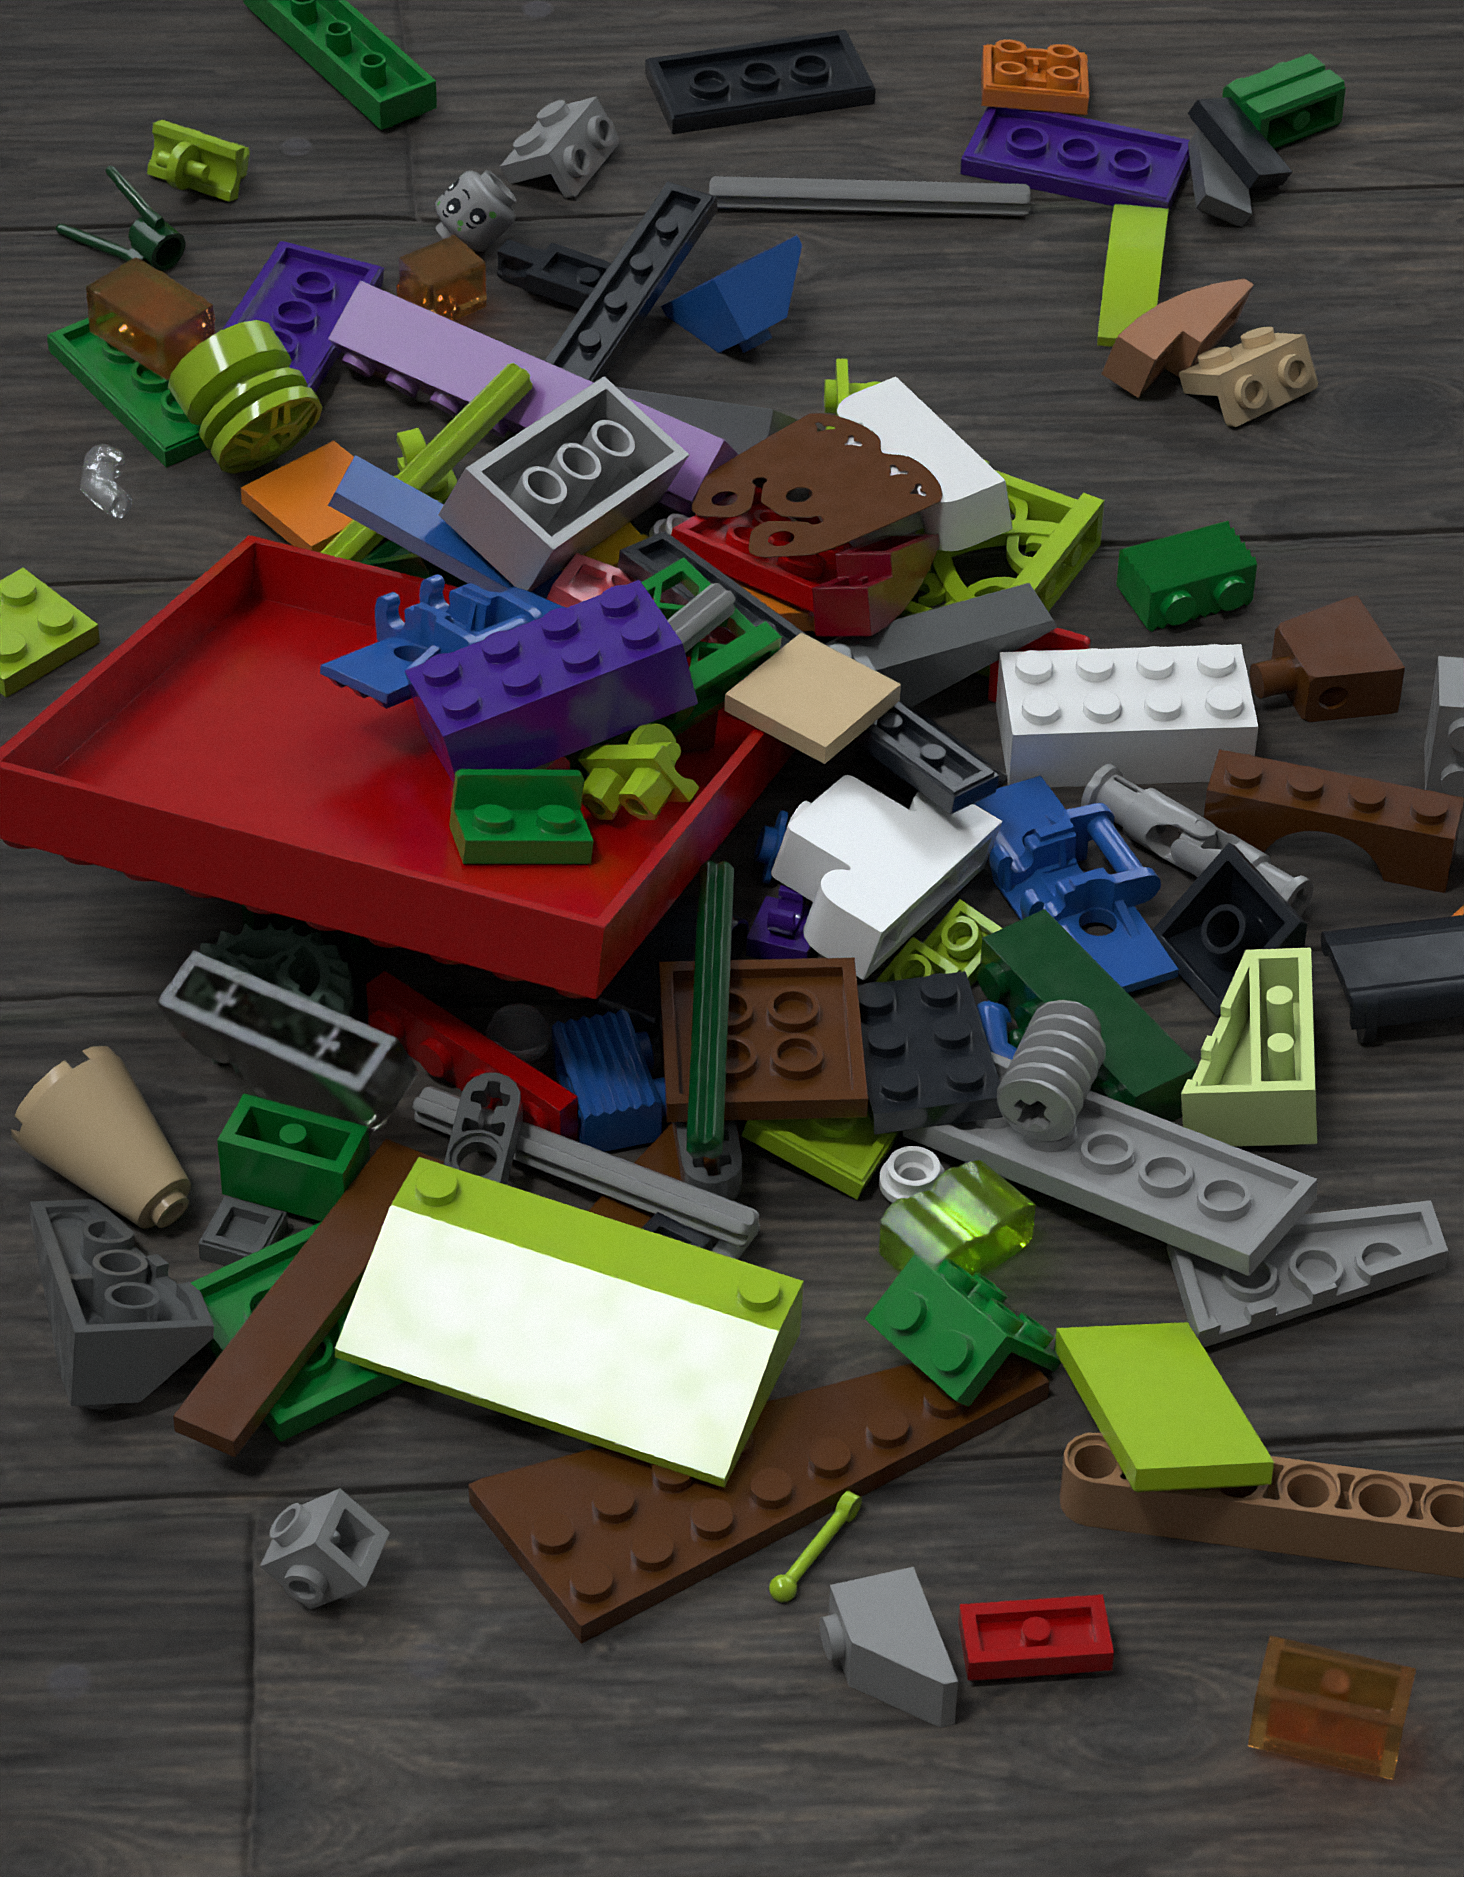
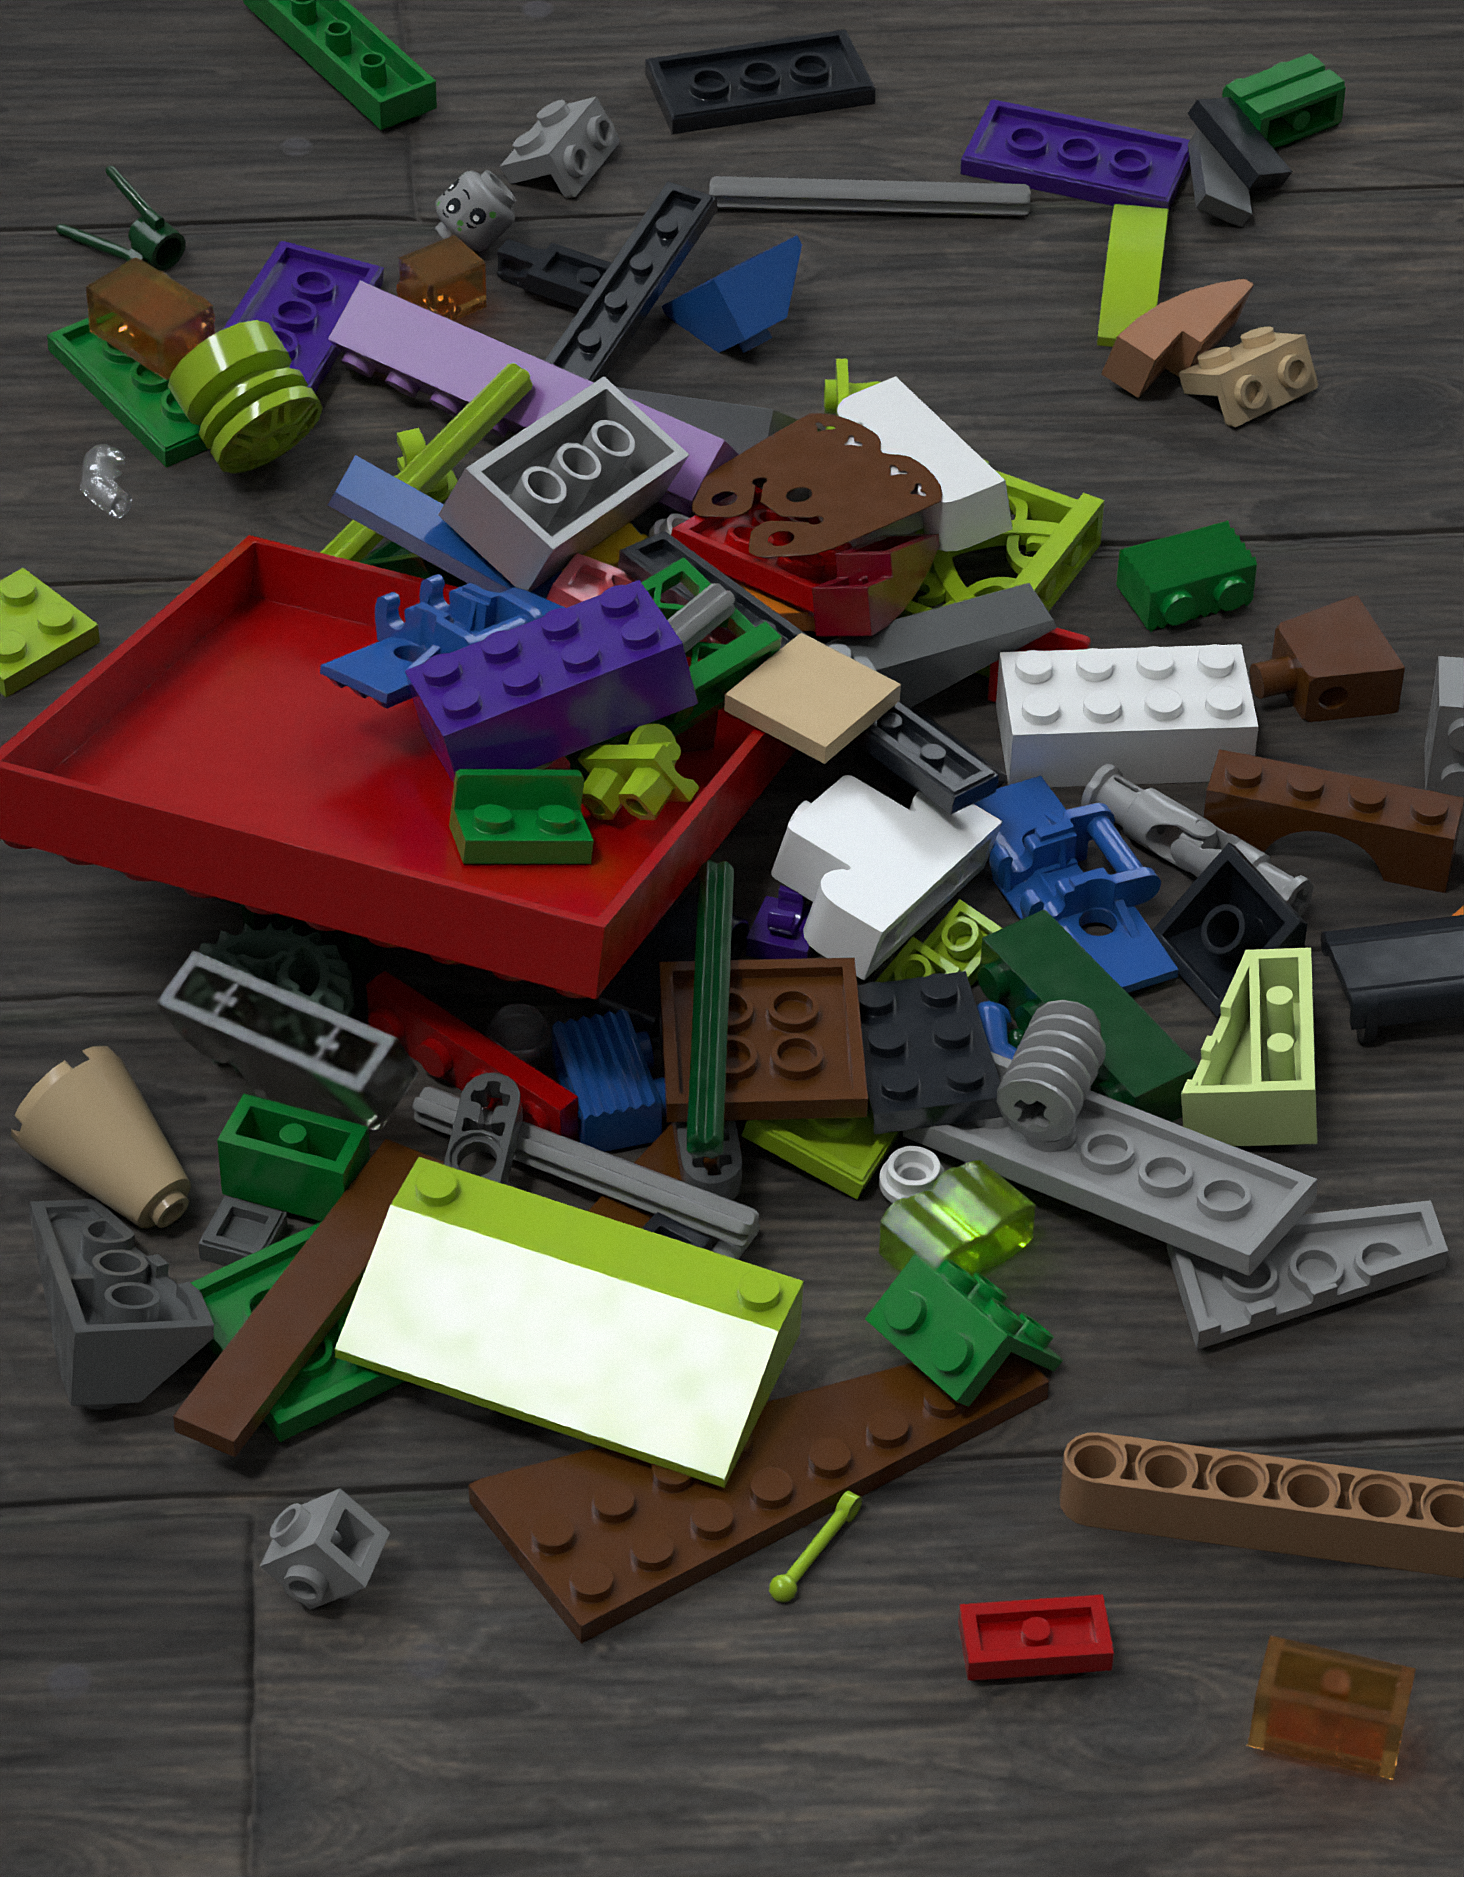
(197, 161): lime hips -> none
(298, 496): orange tile -> none
(769, 845): blue plate -> none
(891, 1645): light grey slope -> none
(1034, 78): orange tile -> none
(1163, 1407): lime tile -> none

